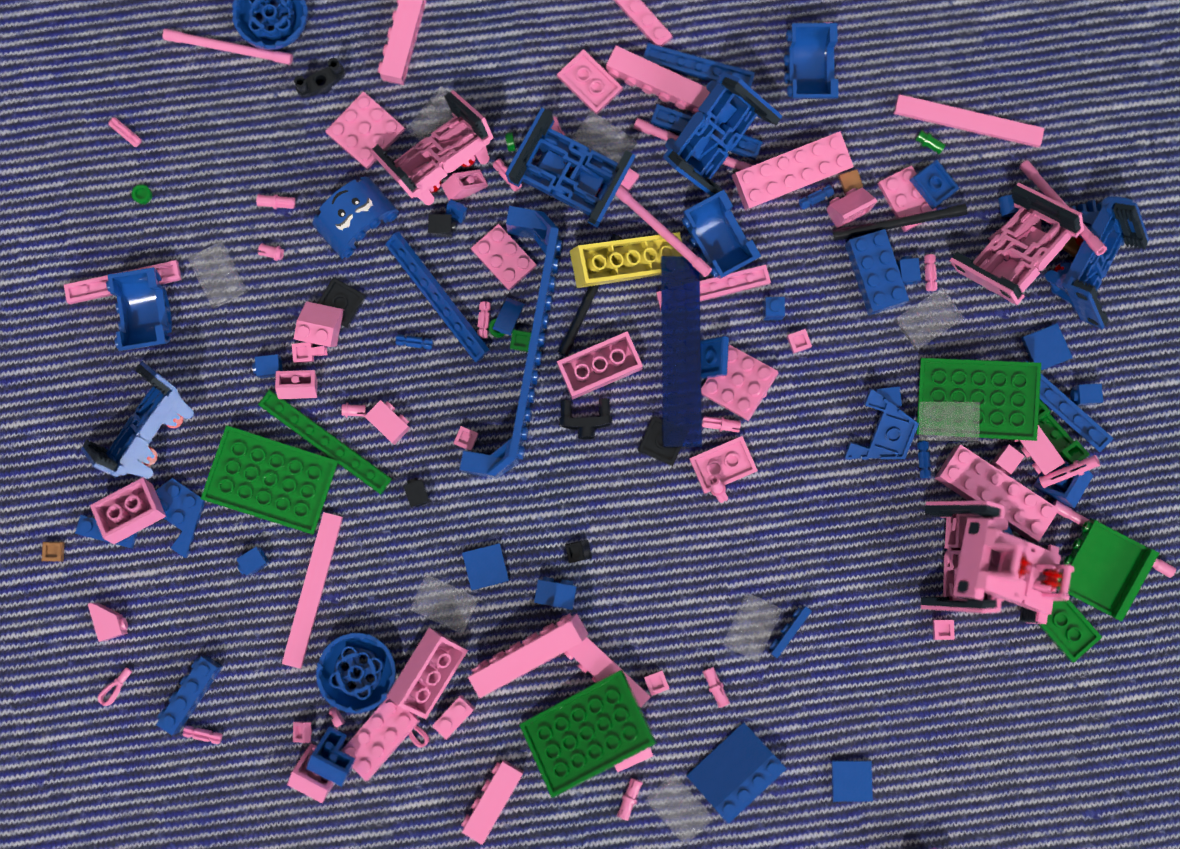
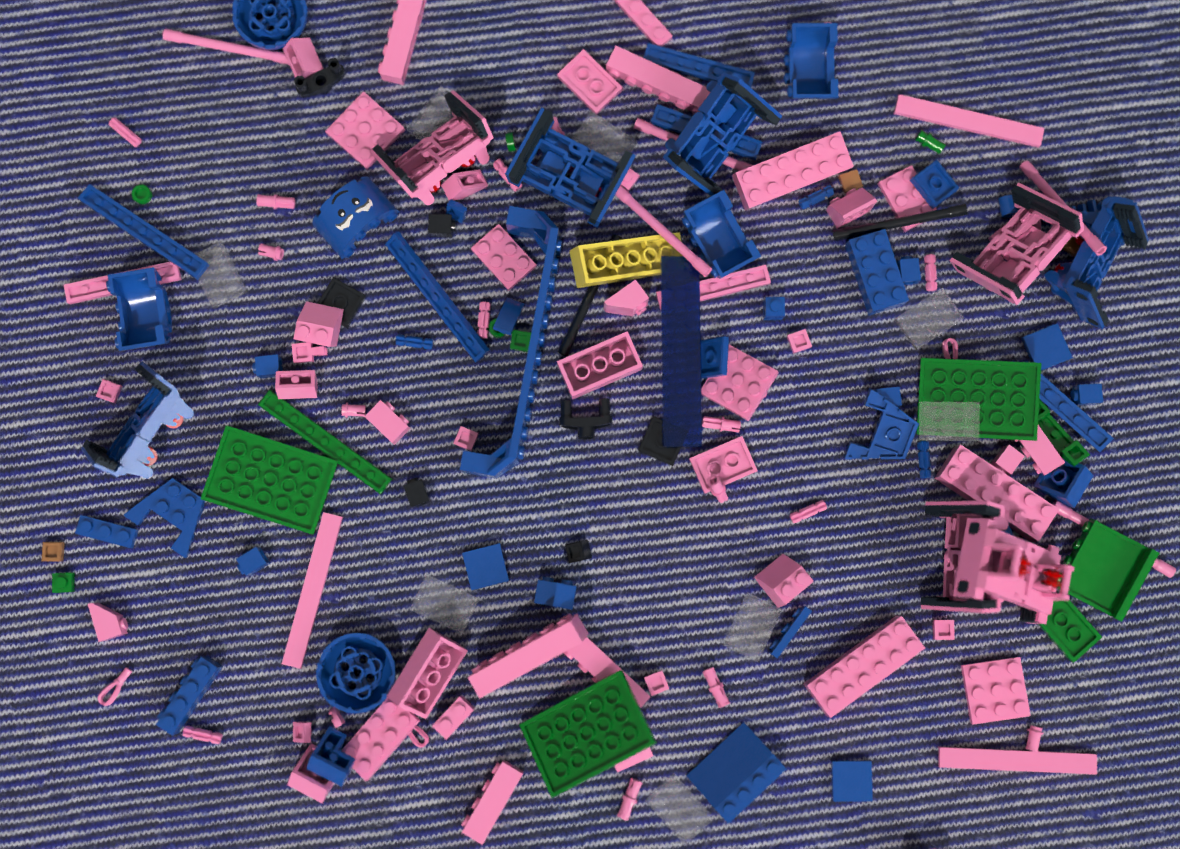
(62, 582): none -> green plate
(109, 391): none -> bright pink tile
(128, 511): bright pink brick -> none
(143, 232): none -> blue plate
(302, 57): none -> bright pink brick
(628, 301): none -> bright pink slope
(783, 580): none -> bright pink slope
(808, 511): none -> bright pink axle
(864, 666): none -> bright pink brick
(954, 347): none -> bright pink piece
(995, 690): none -> bright pink plate
(1017, 760): none -> bright pink tile
(1034, 738): none -> bright pink pin
(1091, 462): bright pink pin -> none

